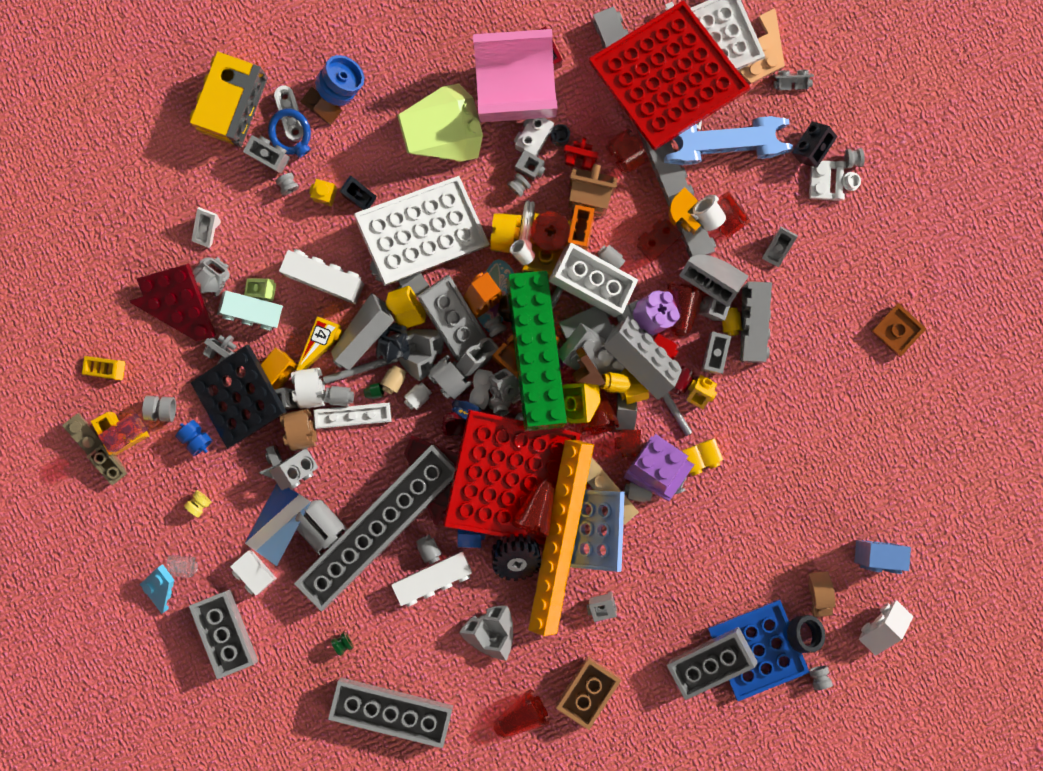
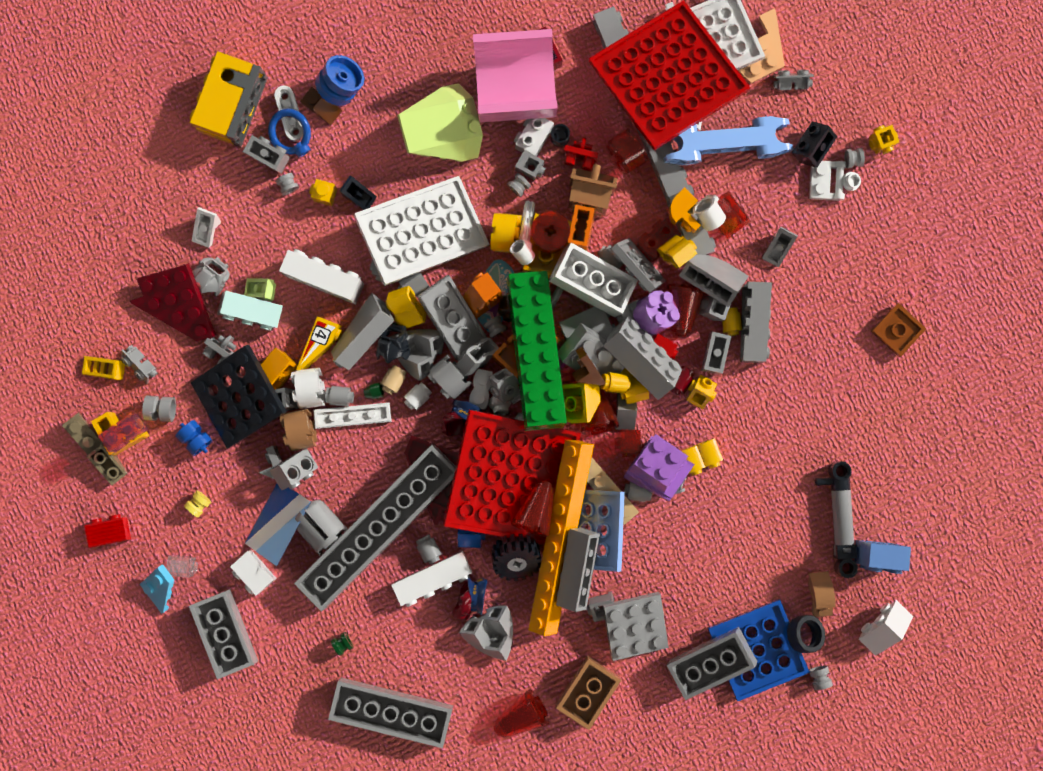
(107, 532): none -> red brick
(142, 370): none -> light grey hinge
(356, 370): light grey bar -> none
(470, 599): none -> piece
(577, 569): none -> light grey brick
(635, 626): none -> light grey plate
(638, 265): none -> light grey plate
(677, 251): none -> yellow brick
(677, 415): light grey bar -> none
(844, 546): none -> piece
(886, 135): none -> yellow brick

